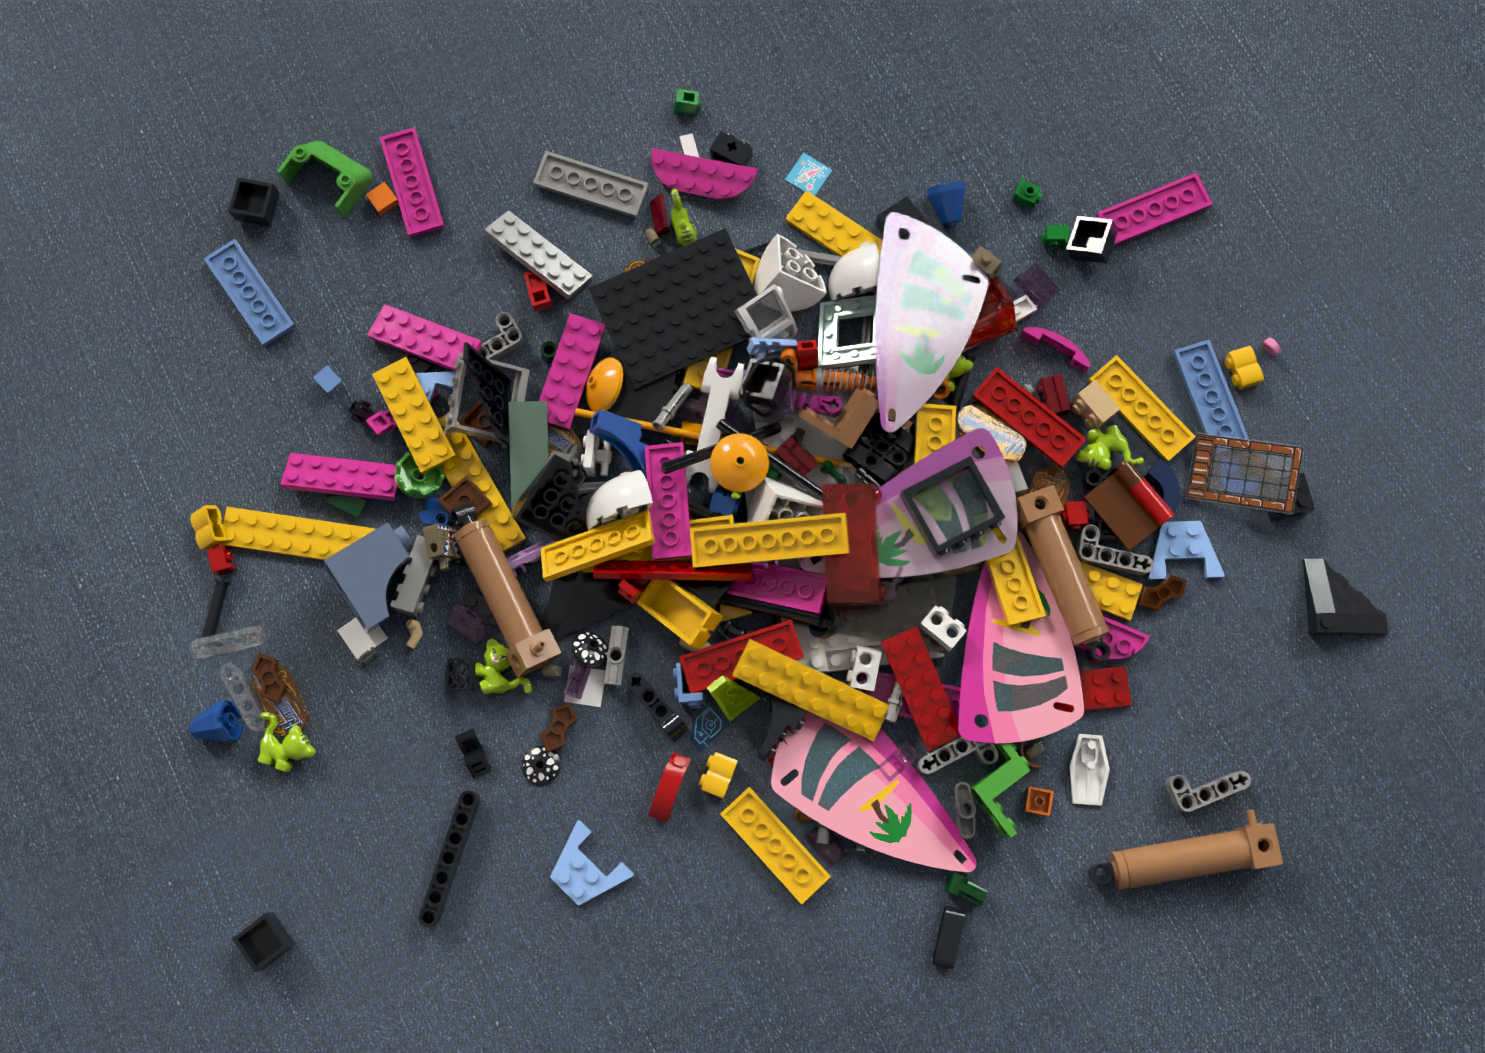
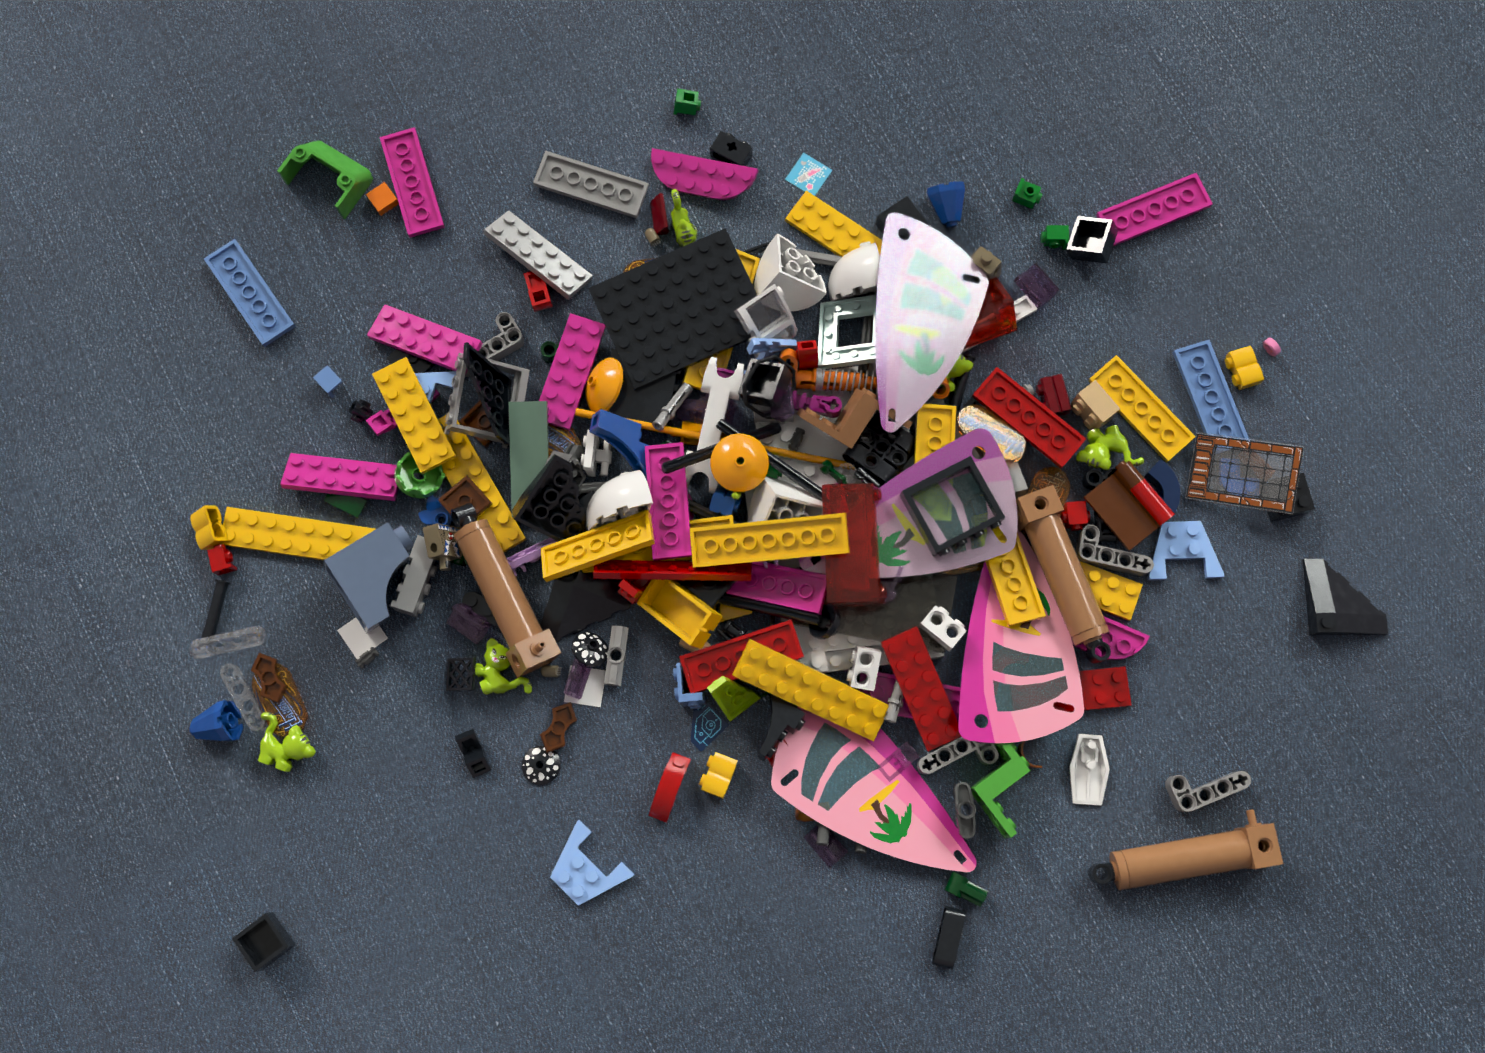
(253, 201): black piece -> none
(415, 631): tan arm -> none
(442, 866): black beam -> none
(671, 722): black piece -> none
(688, 145): white sticker -> none
(775, 845): yellow plate -> none
(796, 455): dark red brick -> none
(1033, 751): dark tan piece -> none
(1038, 801): orange piece -> none
(1060, 343): dark pink slope -> none
(1169, 588): reddish brown tile -> none

